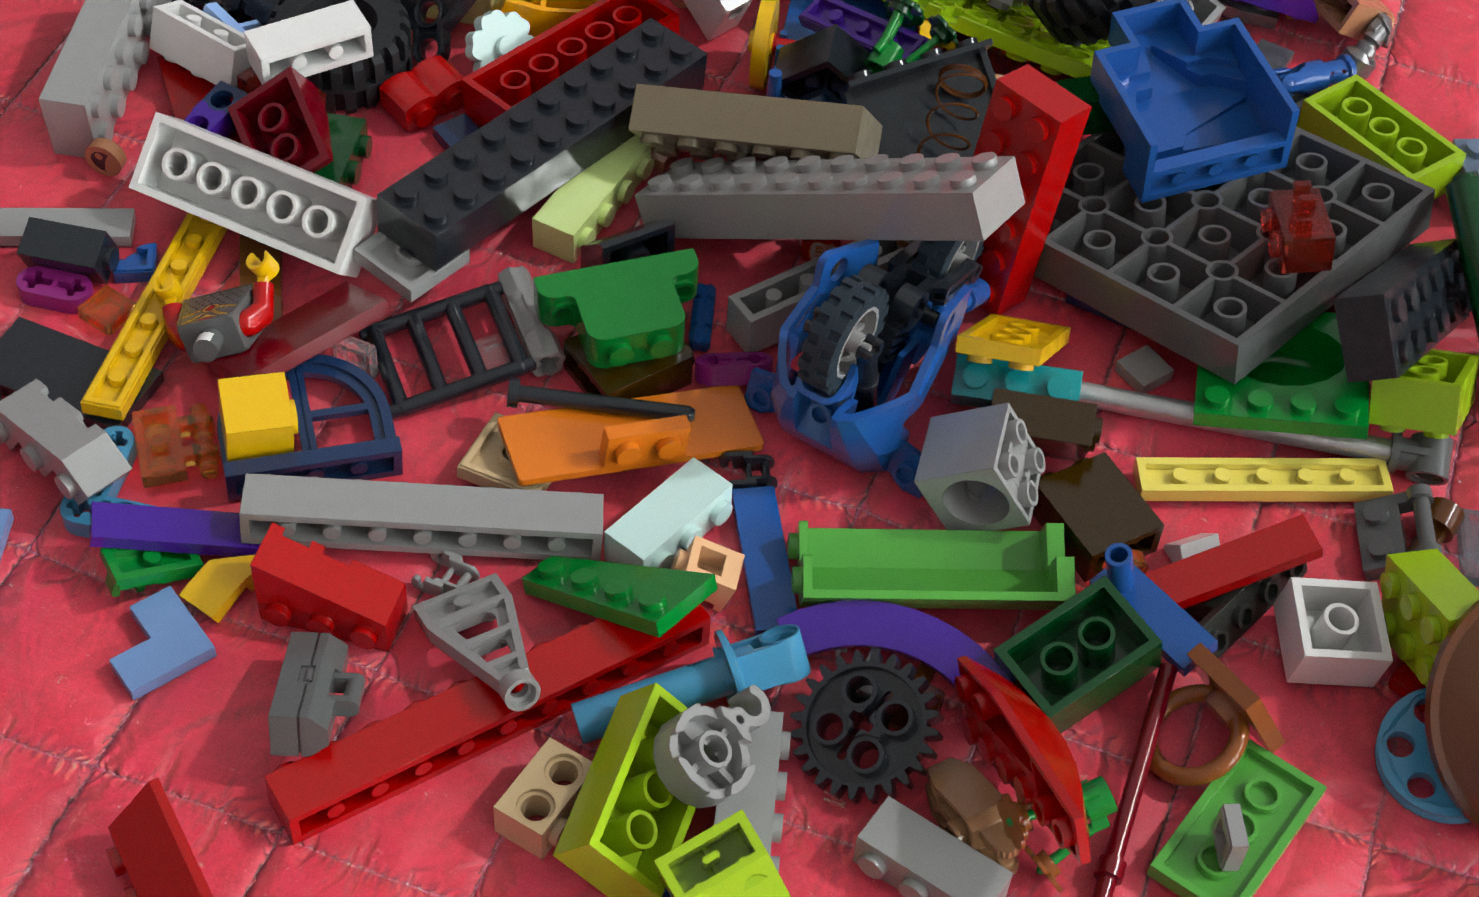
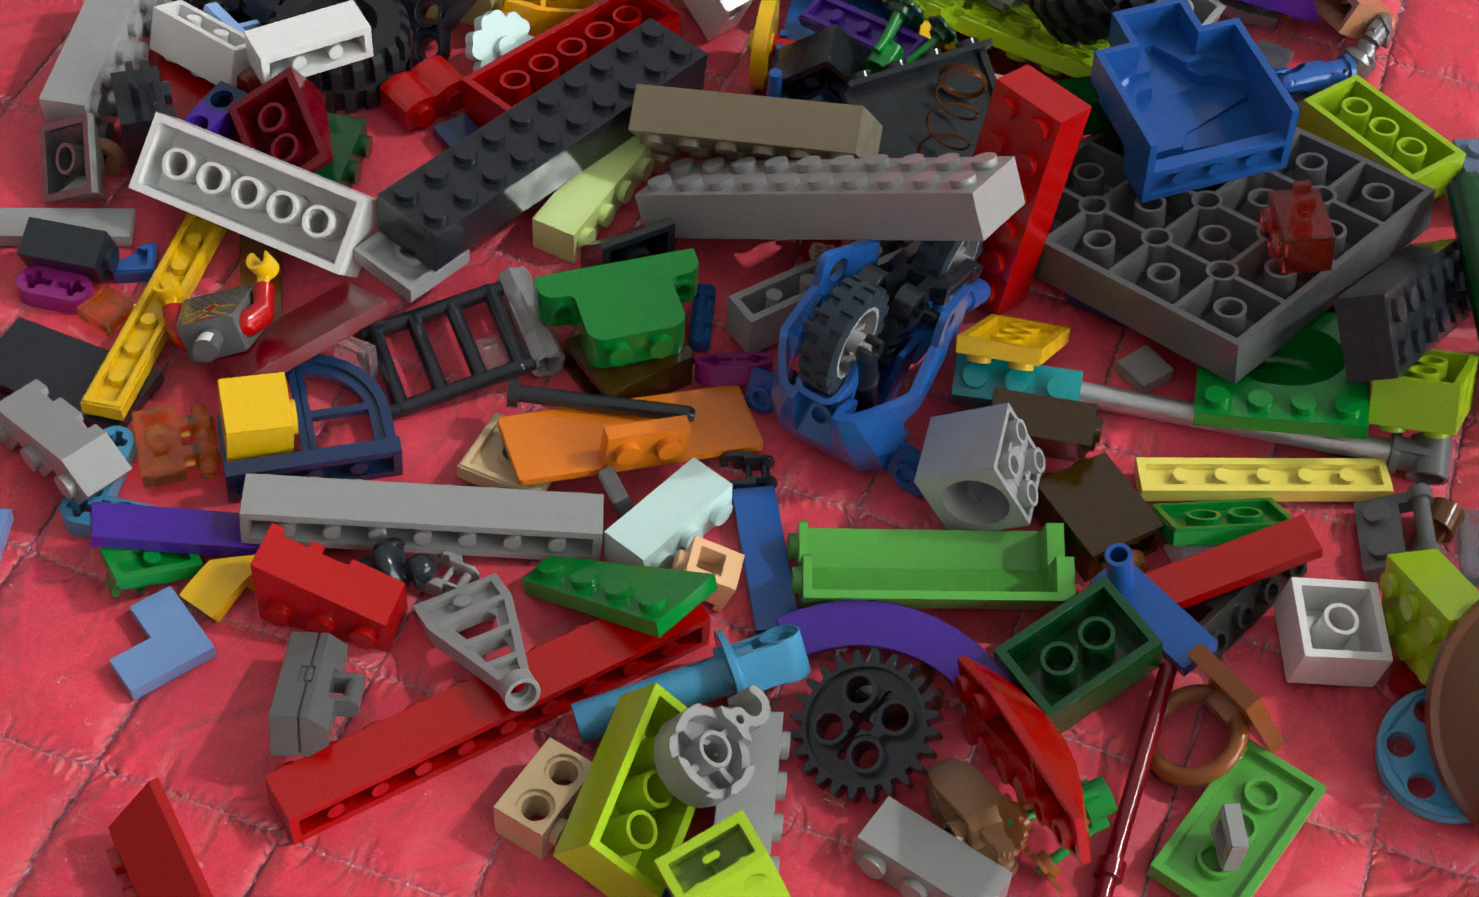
(72, 161): none -> flat silver slope
(137, 99): none -> black brick
(390, 558): none -> black animal
(615, 490): none -> flat silver tile
(1216, 520): none -> green tile

